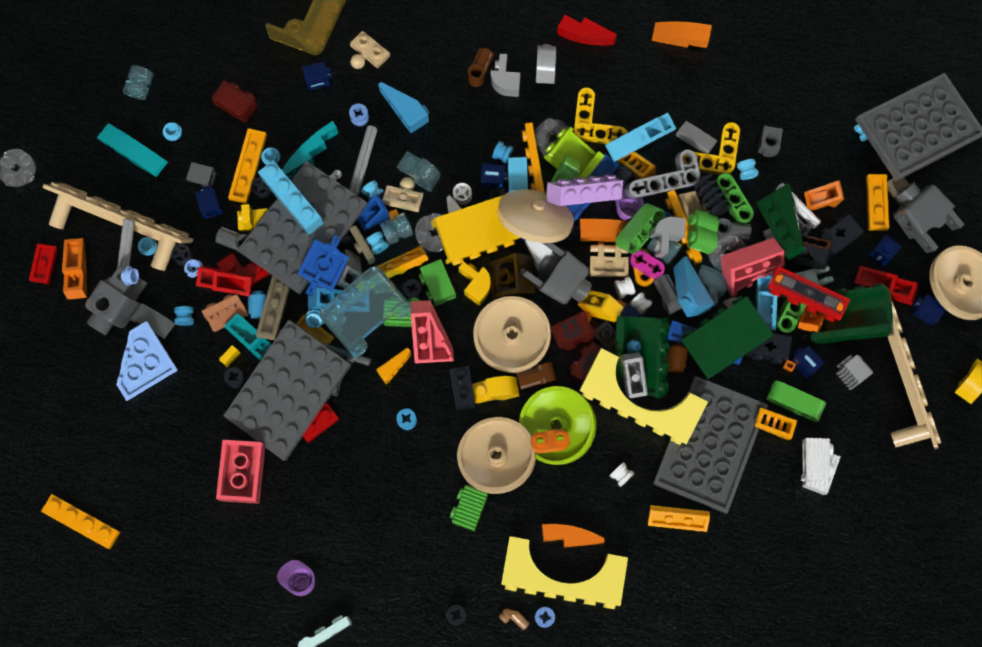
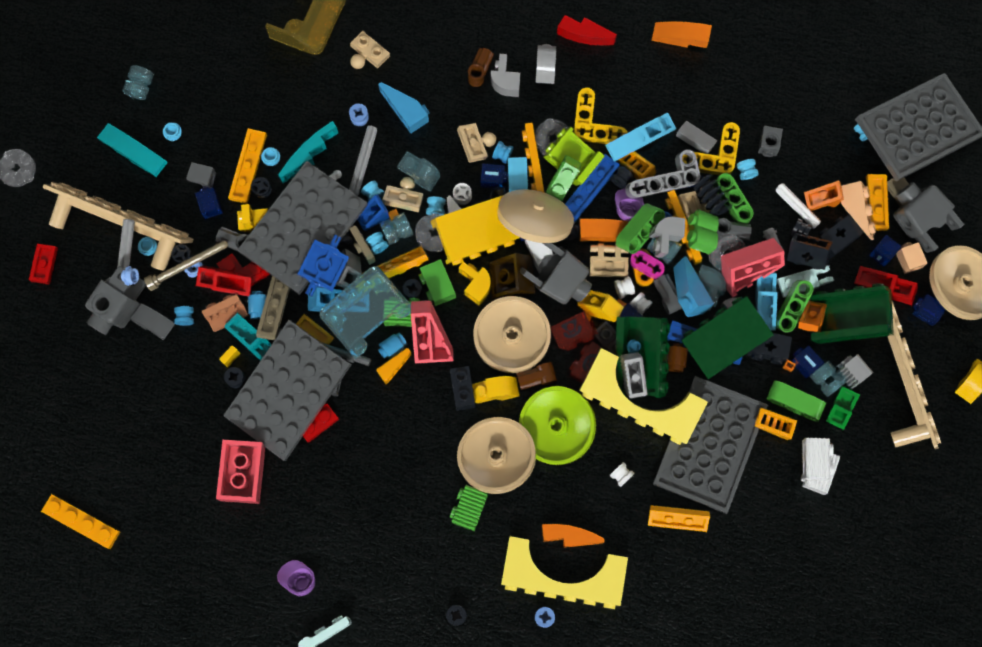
(74, 269): orange slope -> none
(143, 362): light blue plate -> none
(154, 281): none -> dark tan piece
(234, 101): clear red brick -> none
(291, 197): medium azure brick -> none
(313, 319): medium azure plate -> none
(317, 75): clear blue brick -> none
(392, 346): none -> dark azure brick
(409, 421): dark azure wheel -> none
(435, 205): none -> medium azure wheel
(474, 143): none -> tan plate
(515, 616): medium nougat arm -> none
(550, 442): orange plate -> none
(585, 190): lavender brick -> none
(783, 220): dark green wing -> none
(807, 293): brick -> none
(823, 373): none -> clear light blue wheel
(842, 407): none -> green slope
(857, 206): none -> light nougat slope
(911, 257): none -> light nougat brick

